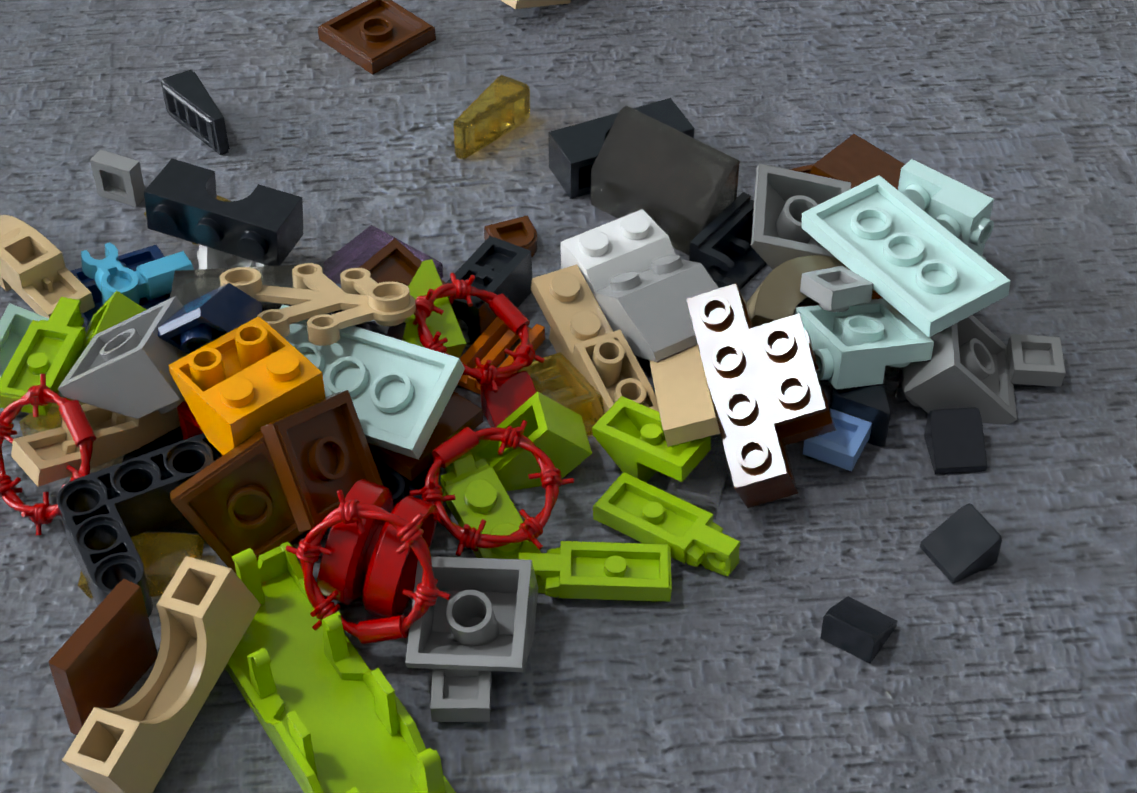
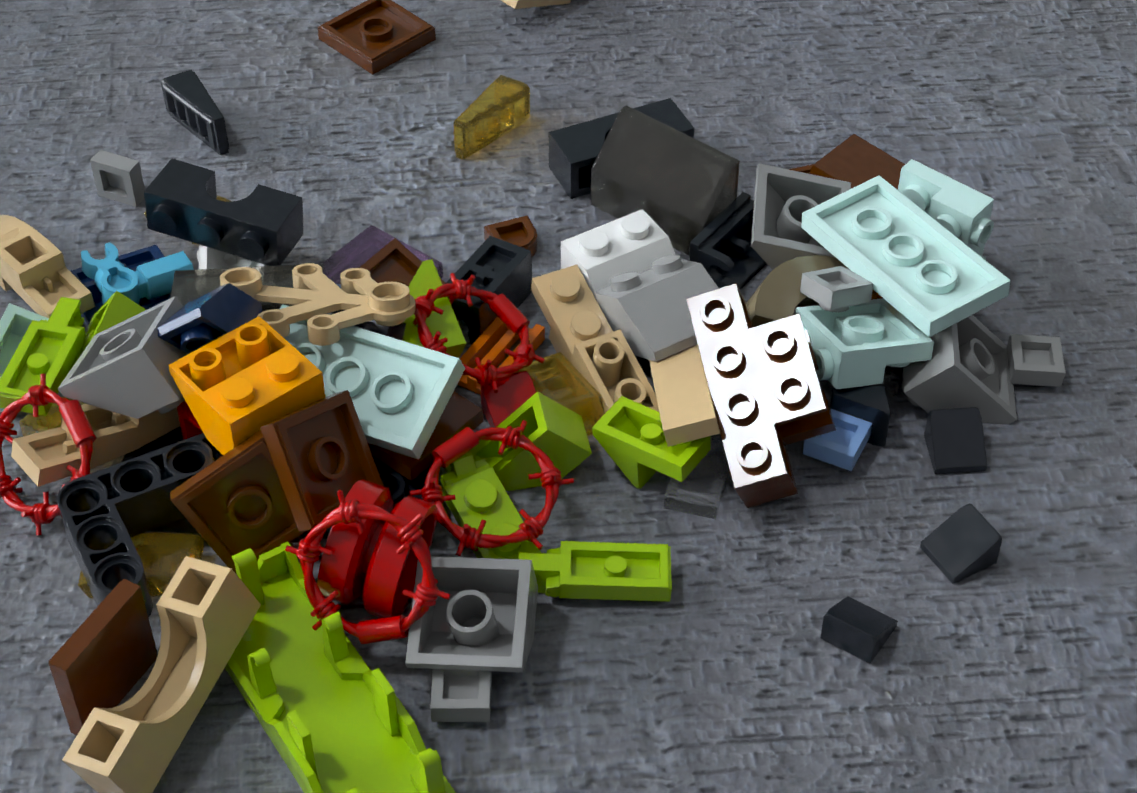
(665, 519): lime hinge -> none

